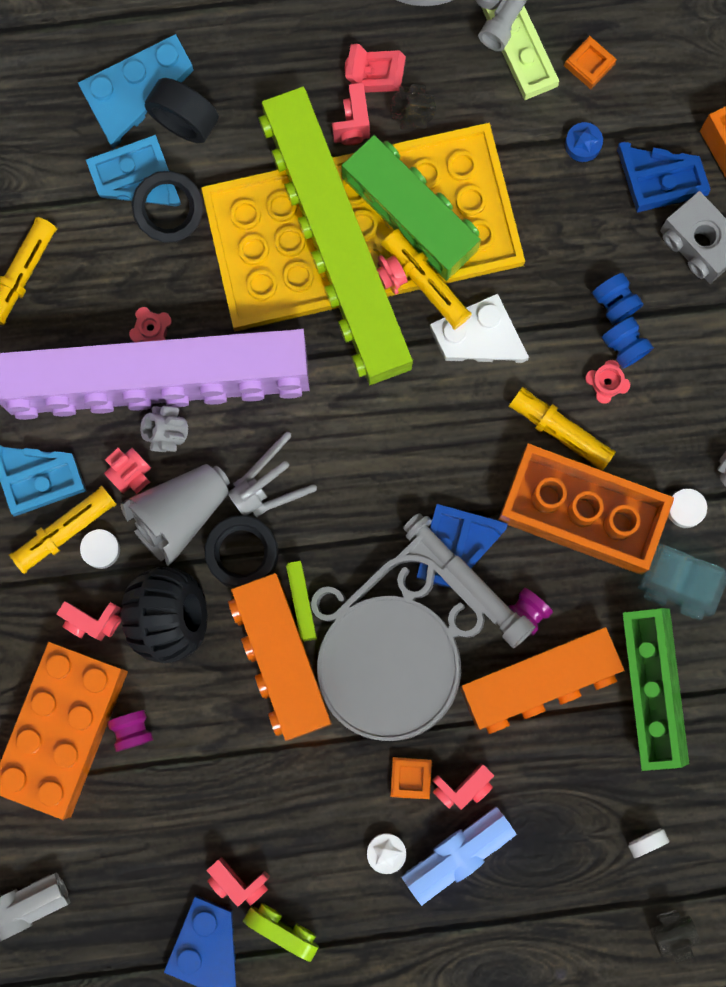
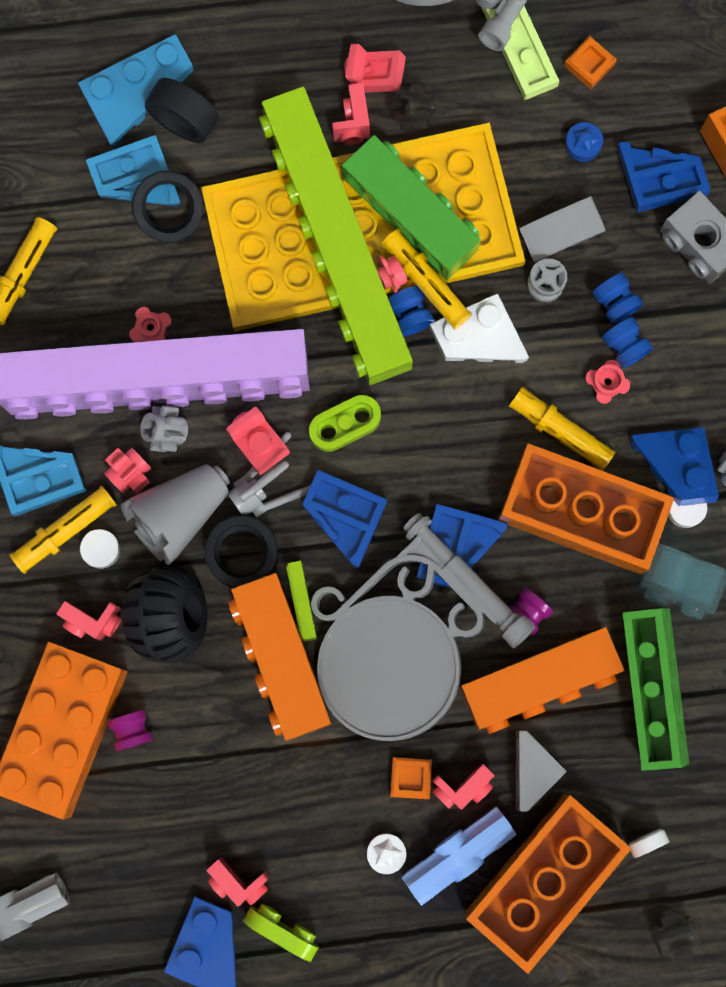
(257, 440): none -> coral bracket
(343, 421): none -> lime plate
(344, 514): none -> blue wing
(410, 310): none -> blue wheel
(534, 771): none -> light grey slope
(546, 882): none -> orange brick
(549, 273): none -> light grey wheel
(562, 229): none -> light grey slope
(681, 463): none -> blue wing

